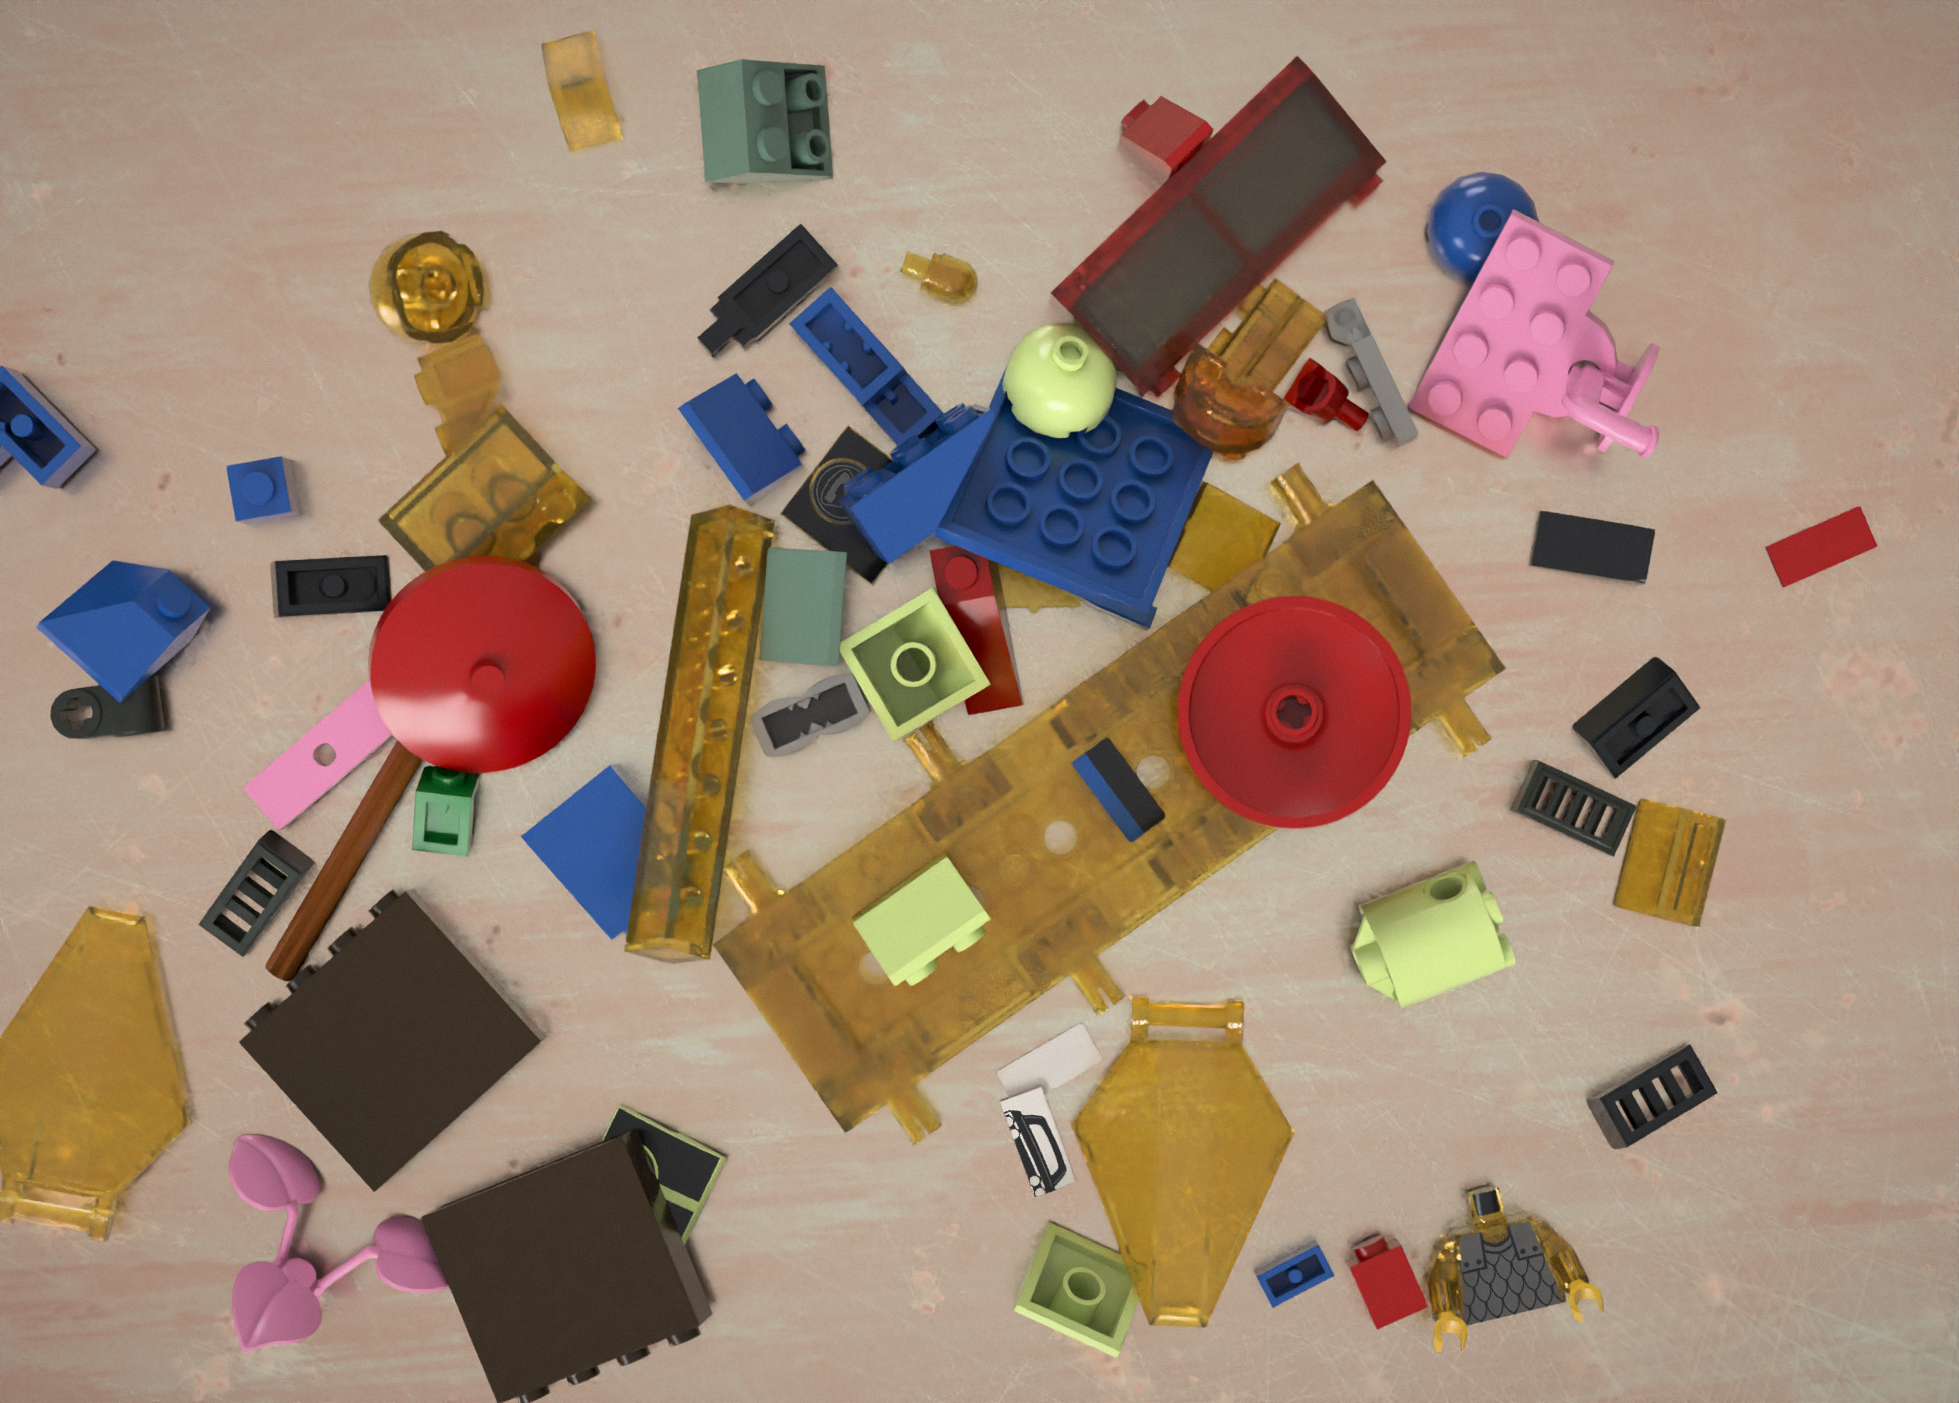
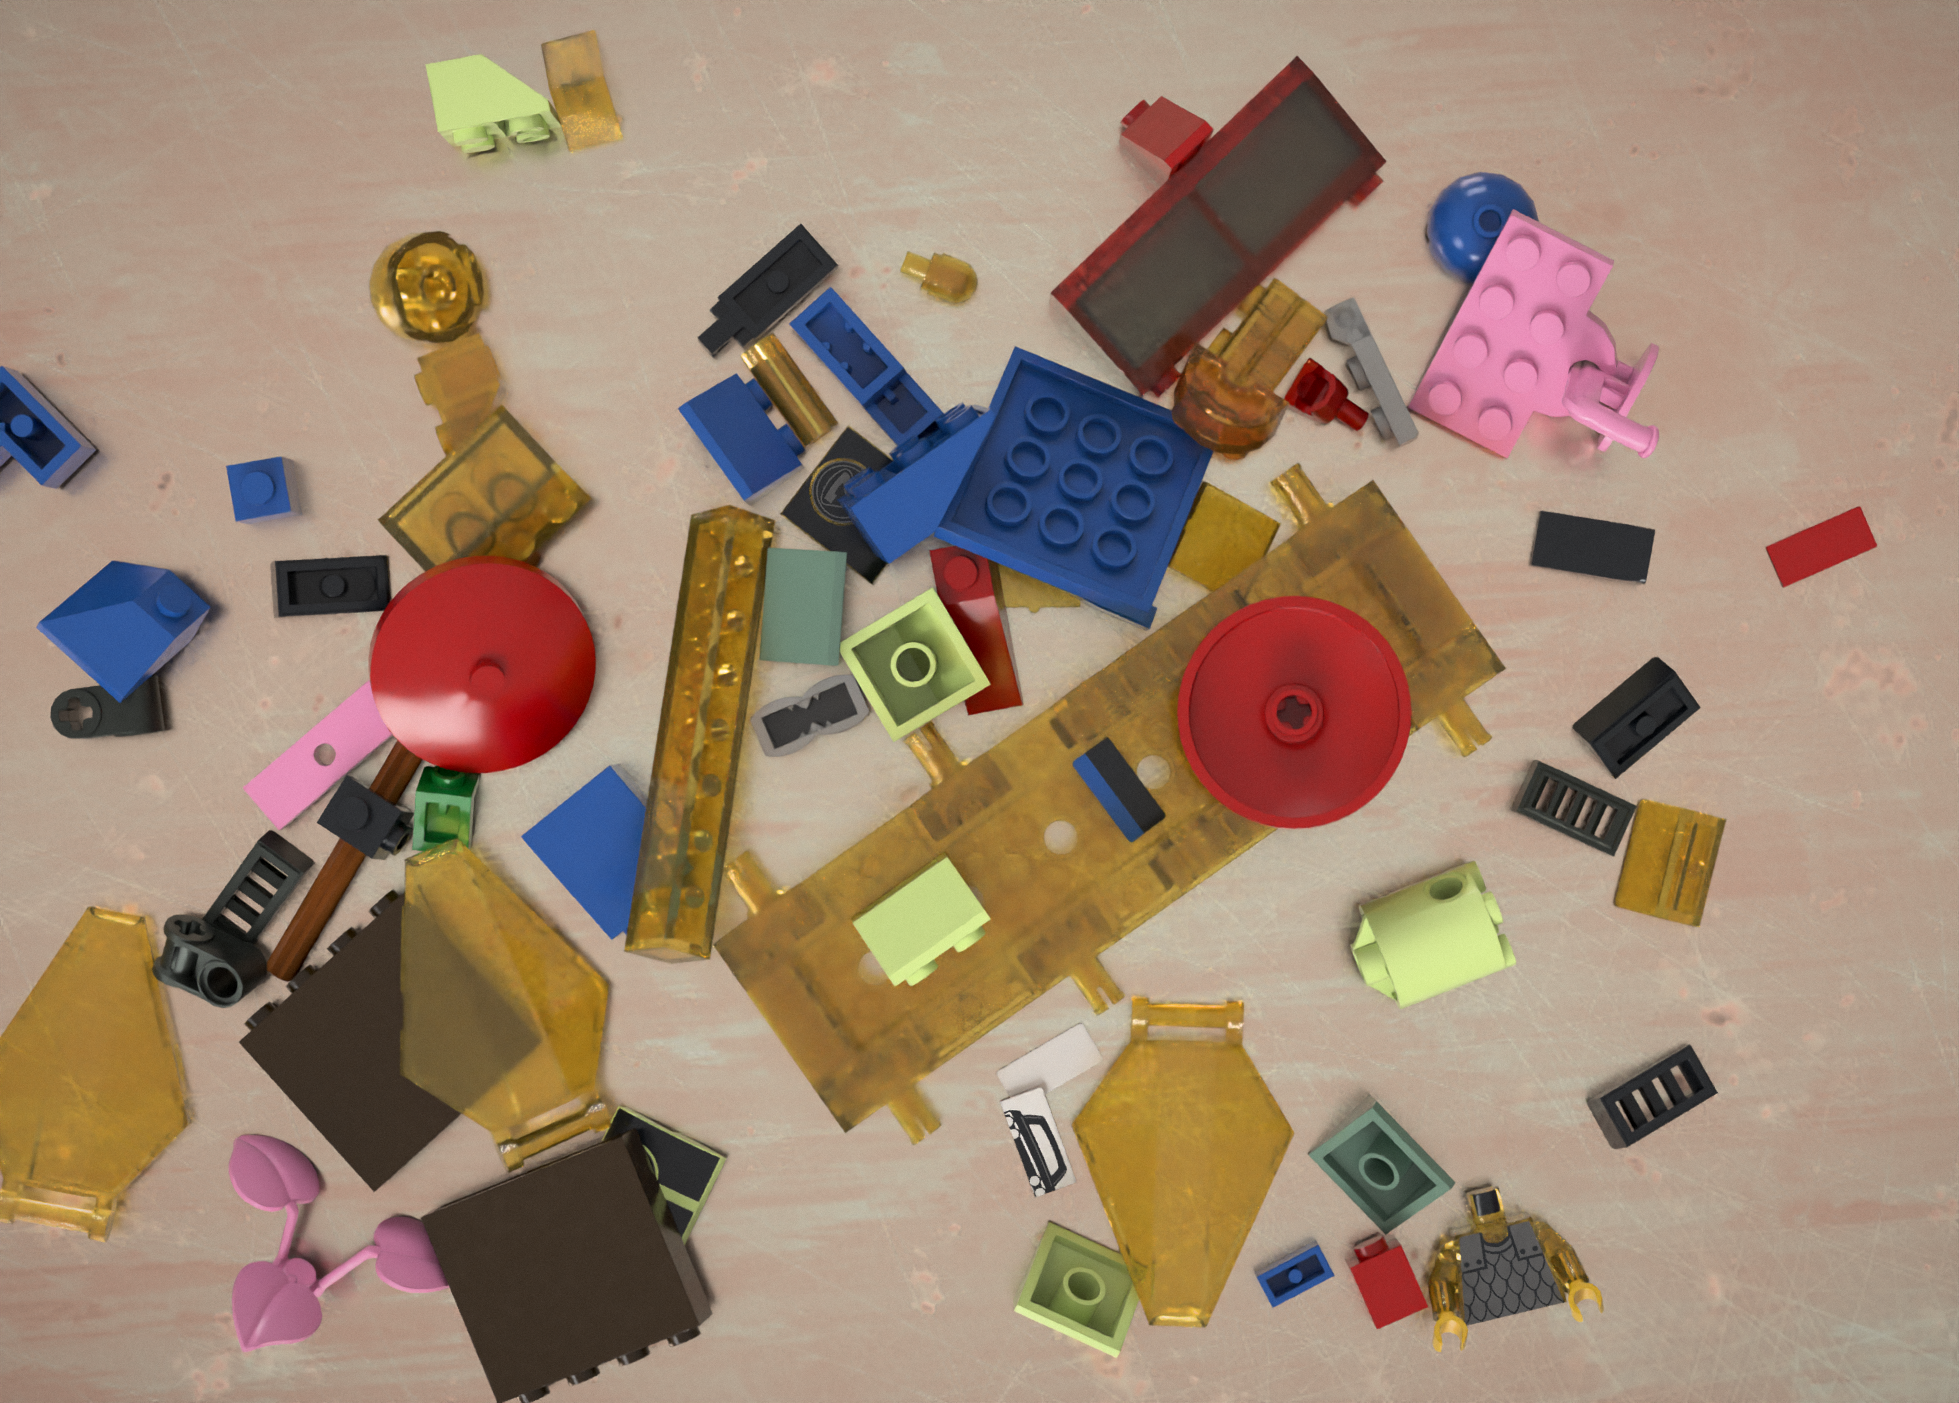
(200, 960): none -> pearl dark grey piece
(367, 820): none -> black bracket
(484, 102): none -> yellowish green slope
(495, 1005): none -> clear yellow windscreen
(764, 122): sand green slope -> none
(789, 390): none -> clear yellow piece
(1059, 380): yellowish green cylinder -> none
(1380, 1166): none -> sand green slope

